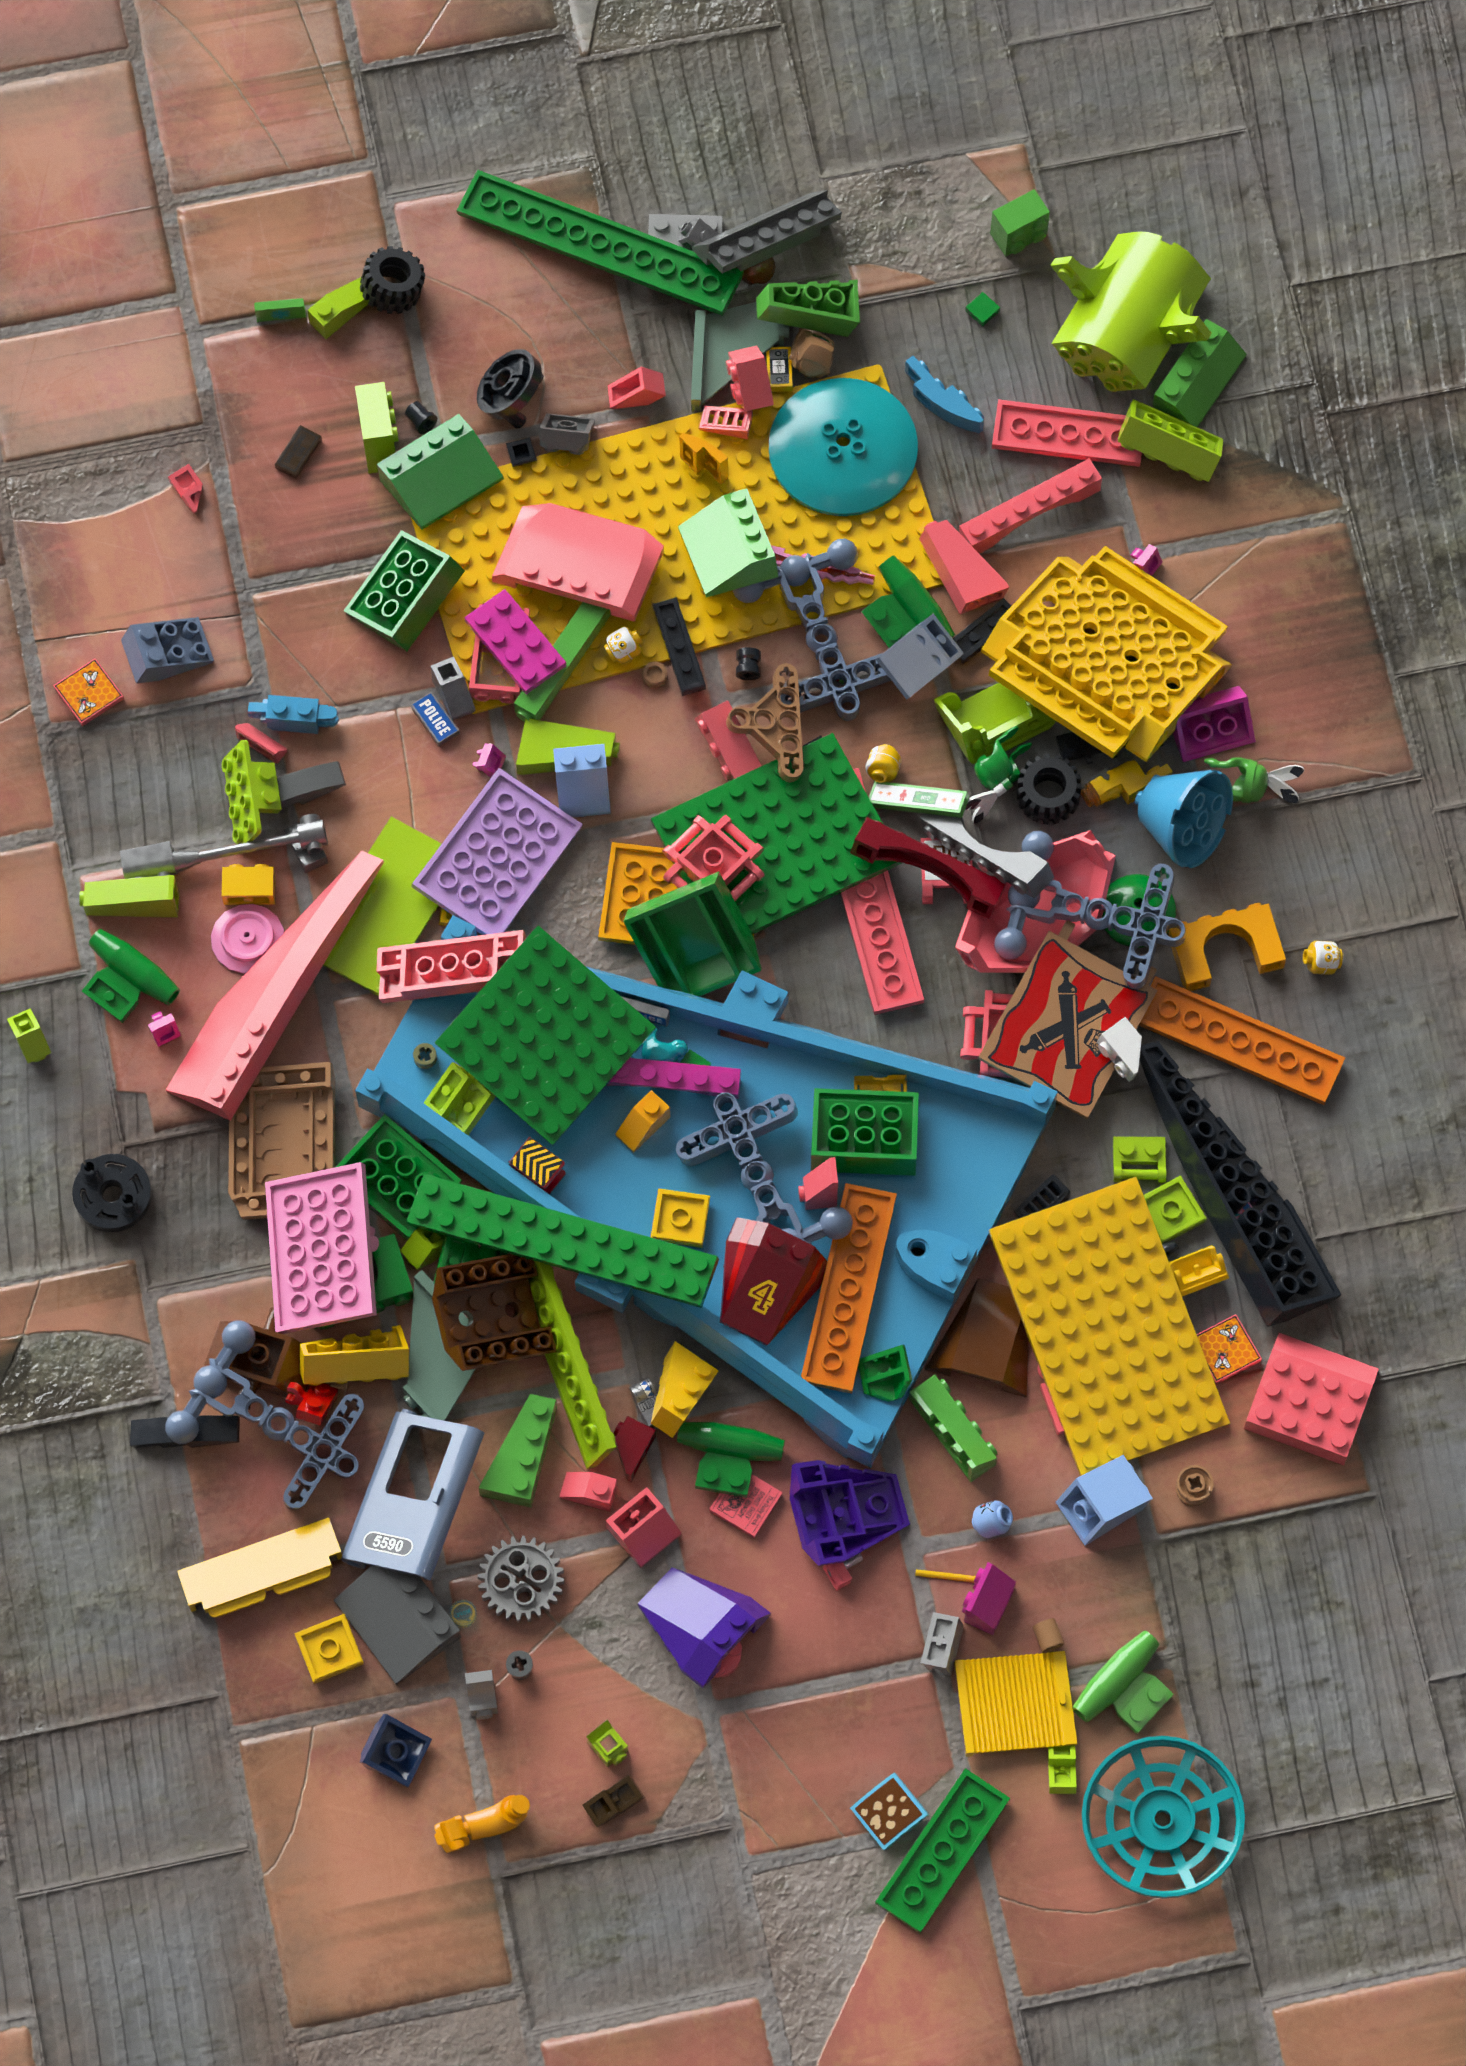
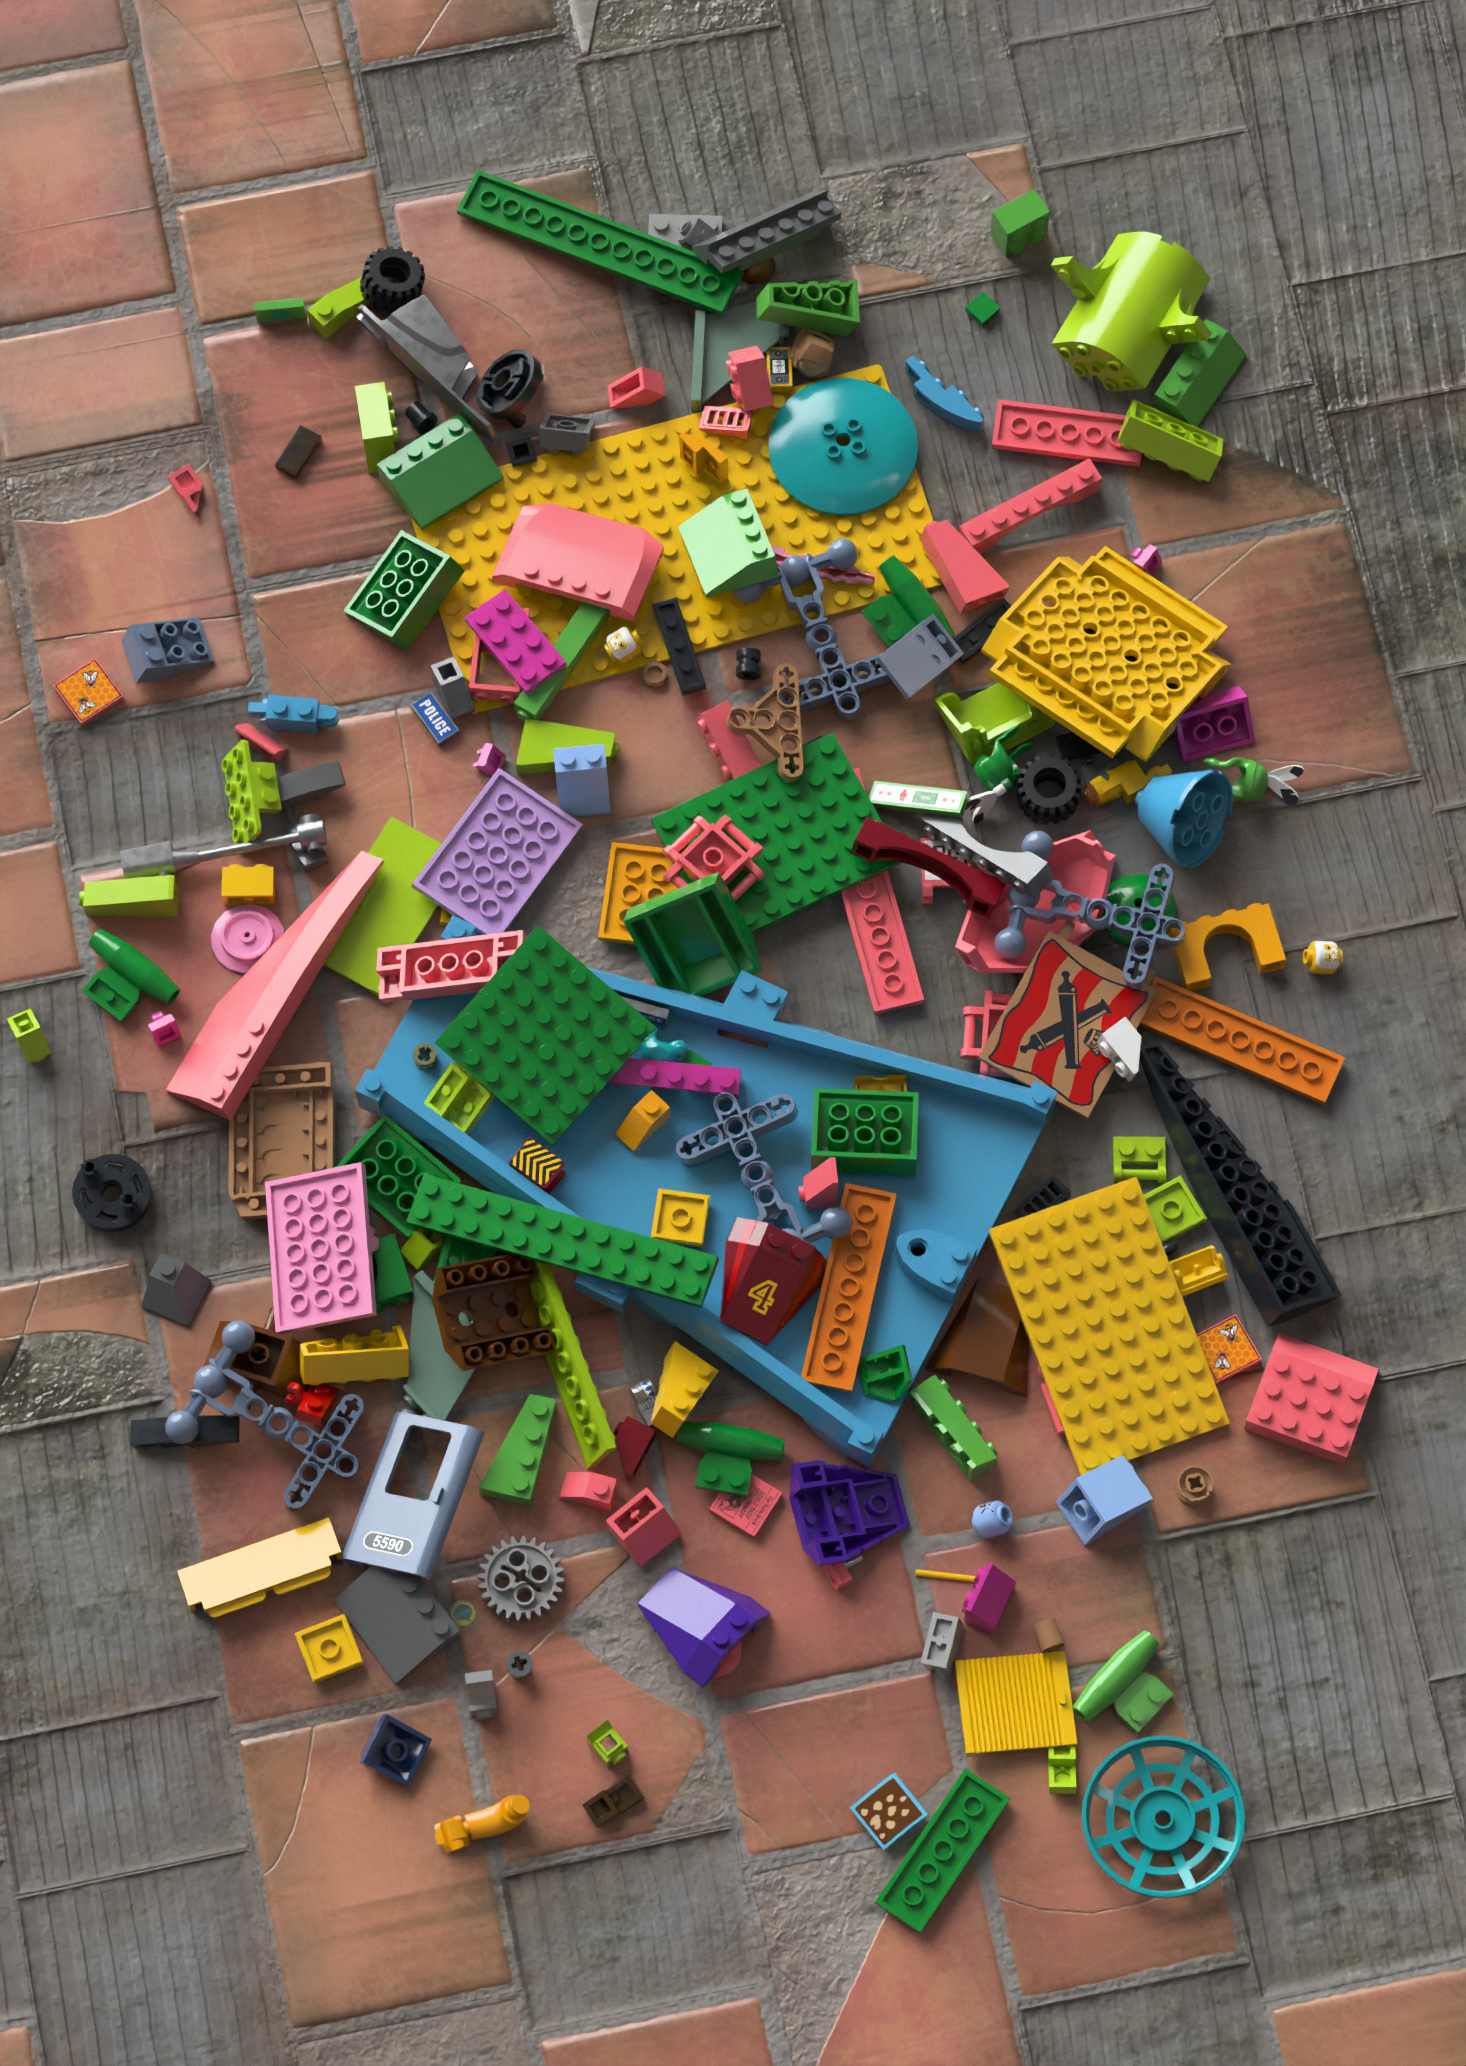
(175, 1290): none -> dark grey slope
(431, 352): none -> flat silver piece
(883, 763): yellow head -> none

